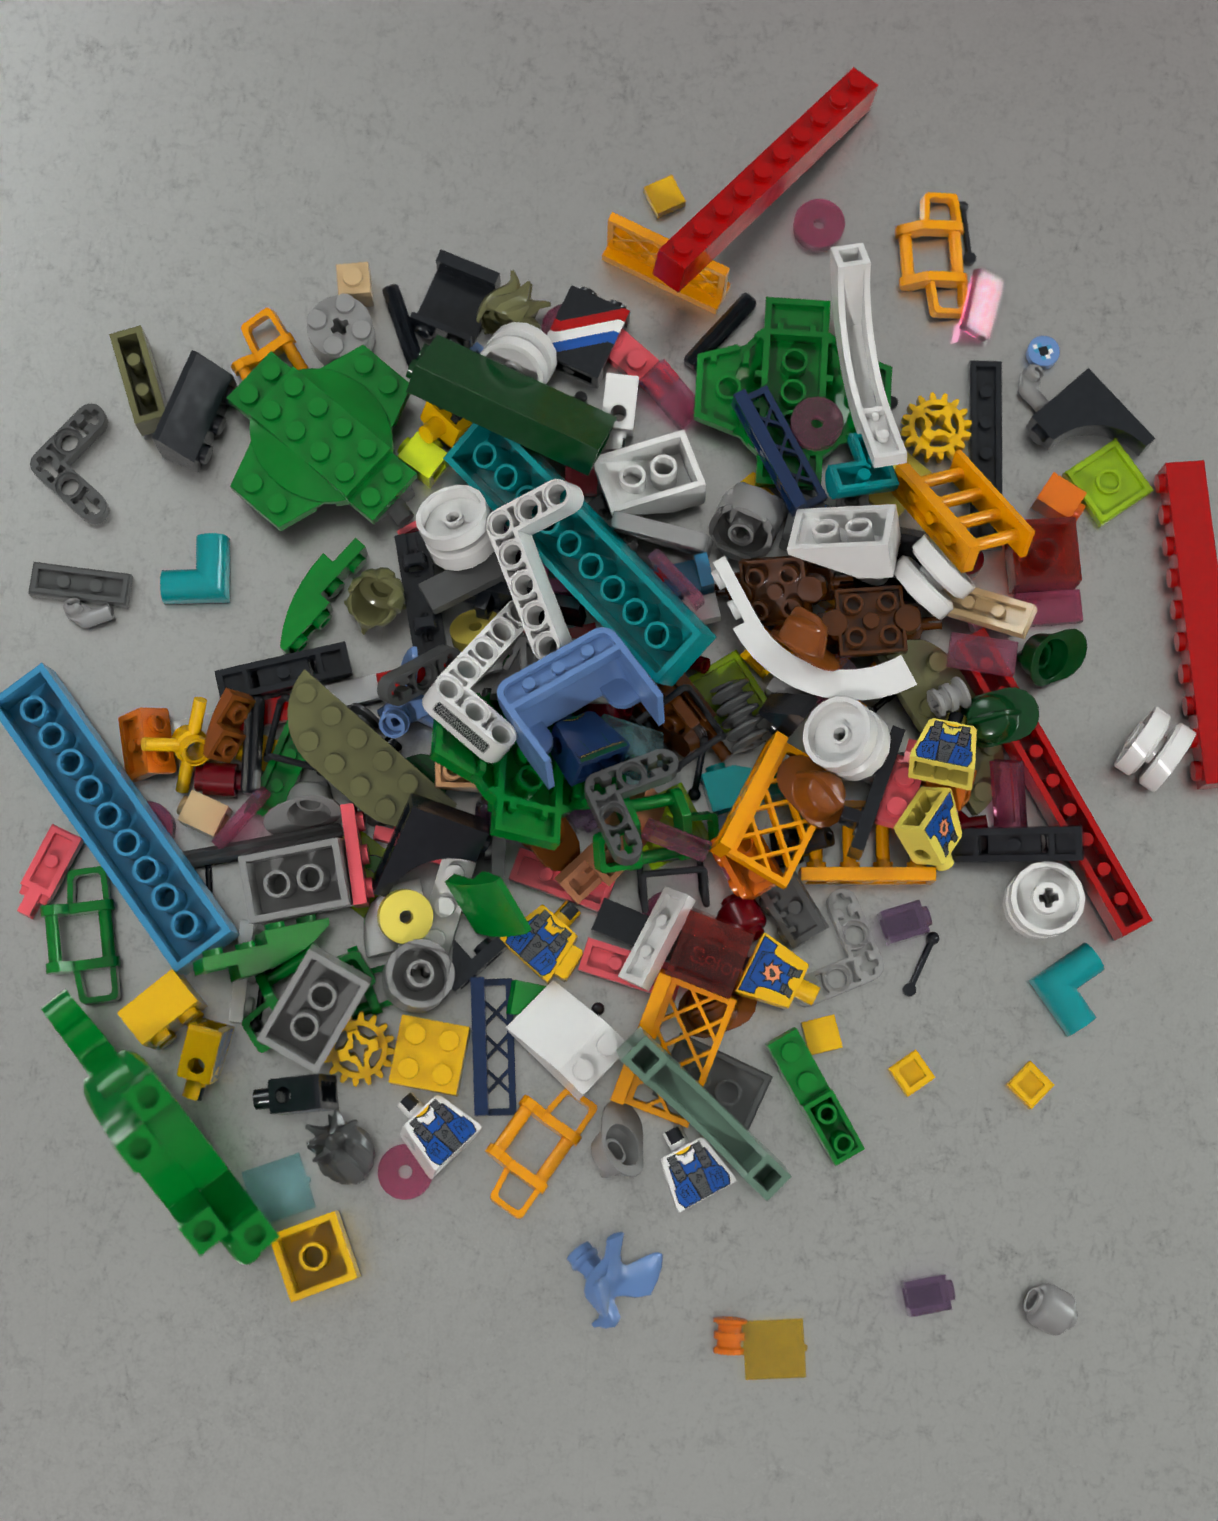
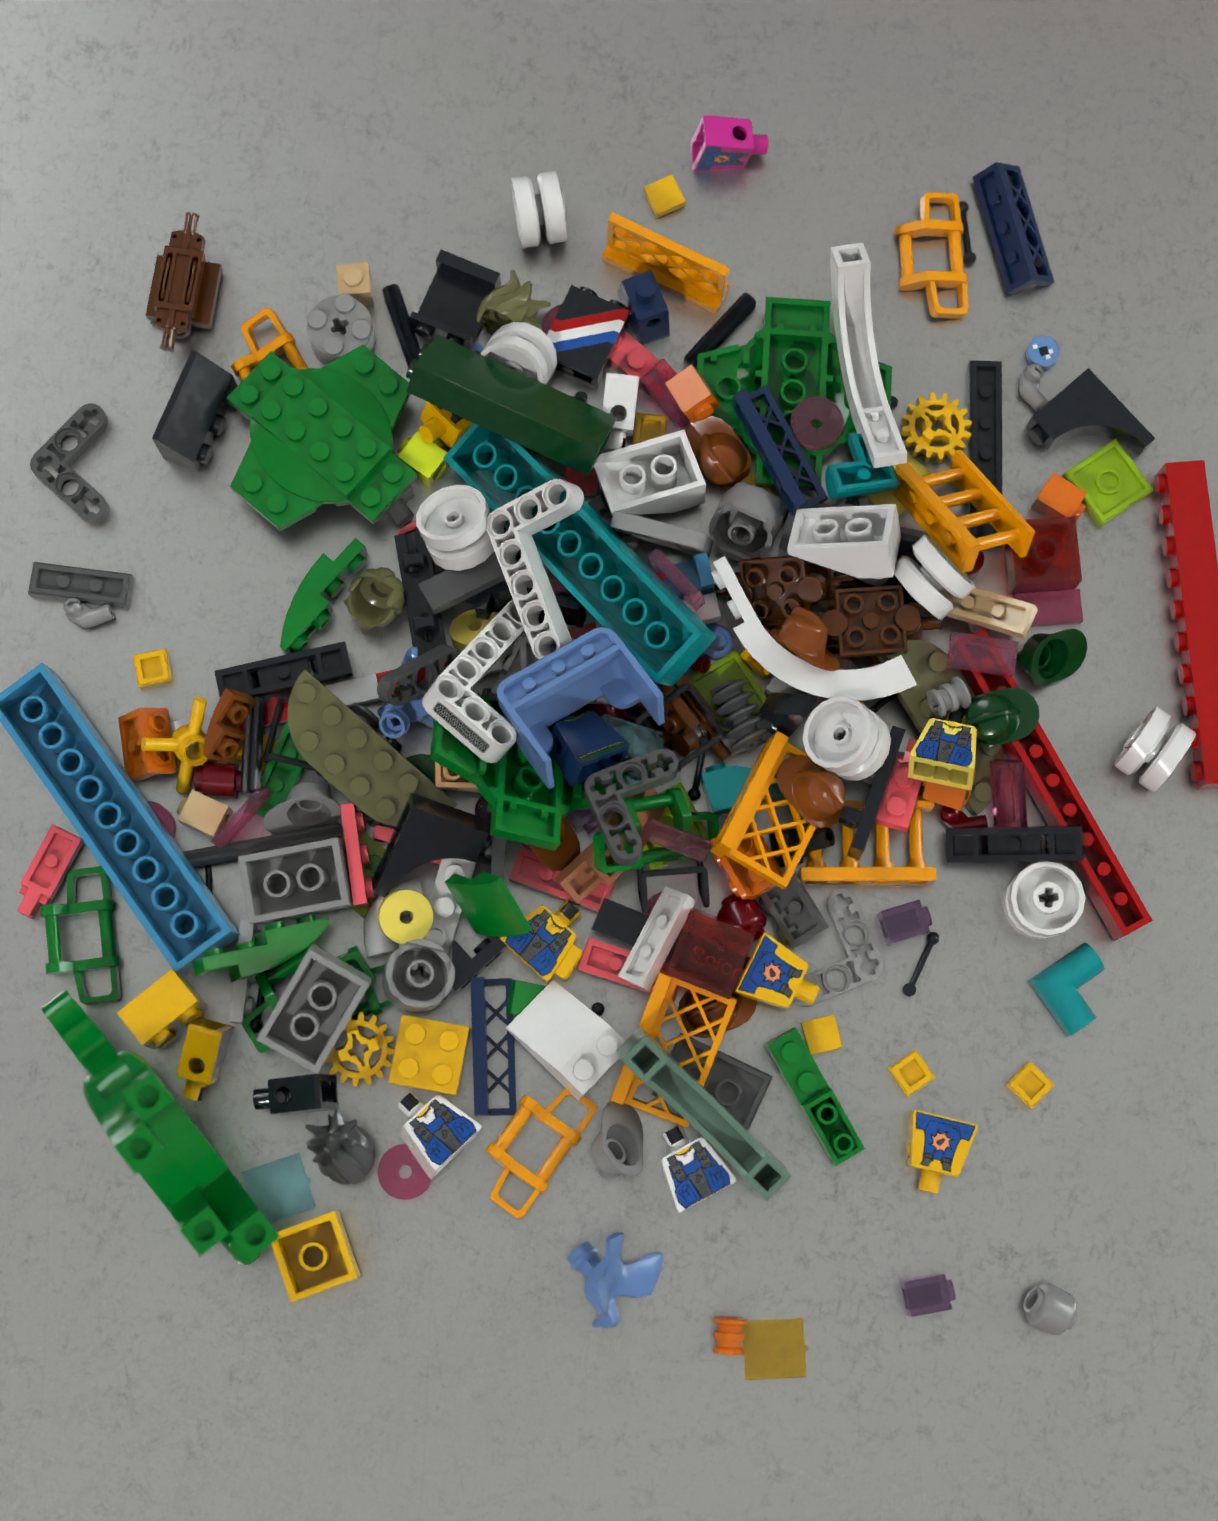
(139, 378): olive brick -> none
(152, 668): none -> yellow tile
(183, 286): none -> reddish brown piece
(208, 581): teal brick -> none
(543, 209): none -> white wheel
(645, 303): none -> dark blue torso
(649, 427): none -> yellow tile
(692, 394): none -> orange brick
(719, 451): none -> dark orange piece
(721, 645): none -> medium blue tile
(725, 144): none -> dark pink torso
(764, 180): red brick -> none
(819, 211): clear pink piece -> none
(930, 827): light yellow torso -> none
(937, 1147): none -> torso
(981, 304): clear pink tile -> none
(1010, 227): none -> dark blue fence

